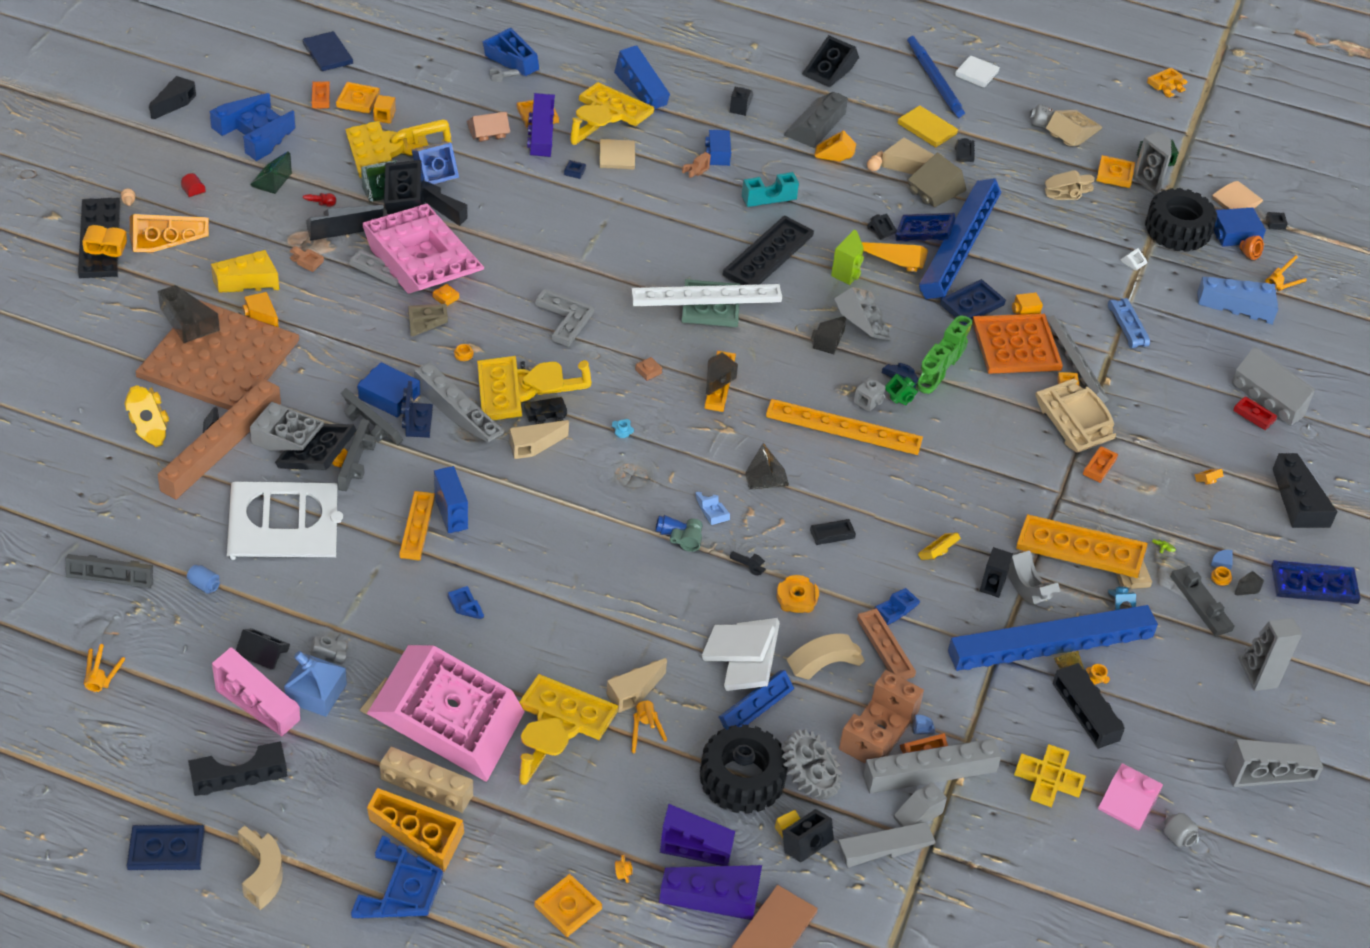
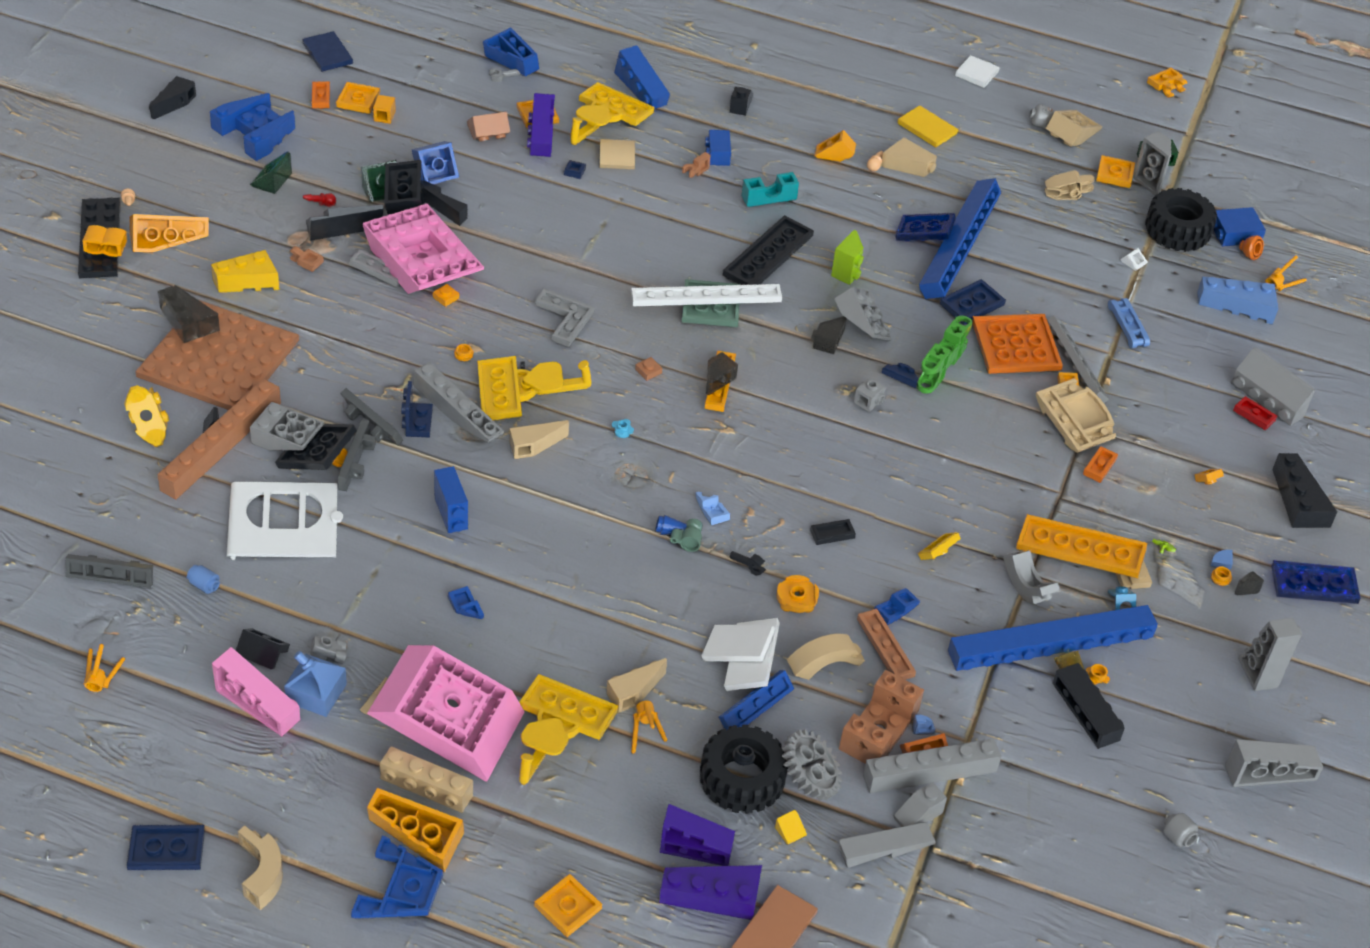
(192, 185): red brick -> none
(211, 776): black arch -> none
(260, 308): light orange slope -> none
(375, 146): yellow plate -> none
(385, 388): blue brick -> none
(417, 525): light orange plate -> none
(426, 317): dark tan wing -> none
(544, 409): black plate -> none
(623, 869): light orange plate -> none
(765, 471): clear smoke slope -> none
(808, 835): black brick -> none
(818, 119): dark grey slope -> none
(831, 61): black slope -> none
(844, 426): light orange plate -> none
(882, 225): black bracket -> none
(901, 389): green brick -> none
(907, 256): light orange wedge -> none
(936, 77): blue piece -> none
(937, 181): dark tan slope -> none
(965, 150): black bracket -> none
(996, 572): black brick -> none
(1027, 304): light orange brick -> none
(1050, 775): yellow plate -> none
(1130, 796): bright pink slope -> none
(1202, 601): dark grey hinge -> none
(1236, 196): light nougat slope -> none
(1276, 220): black plate -> none

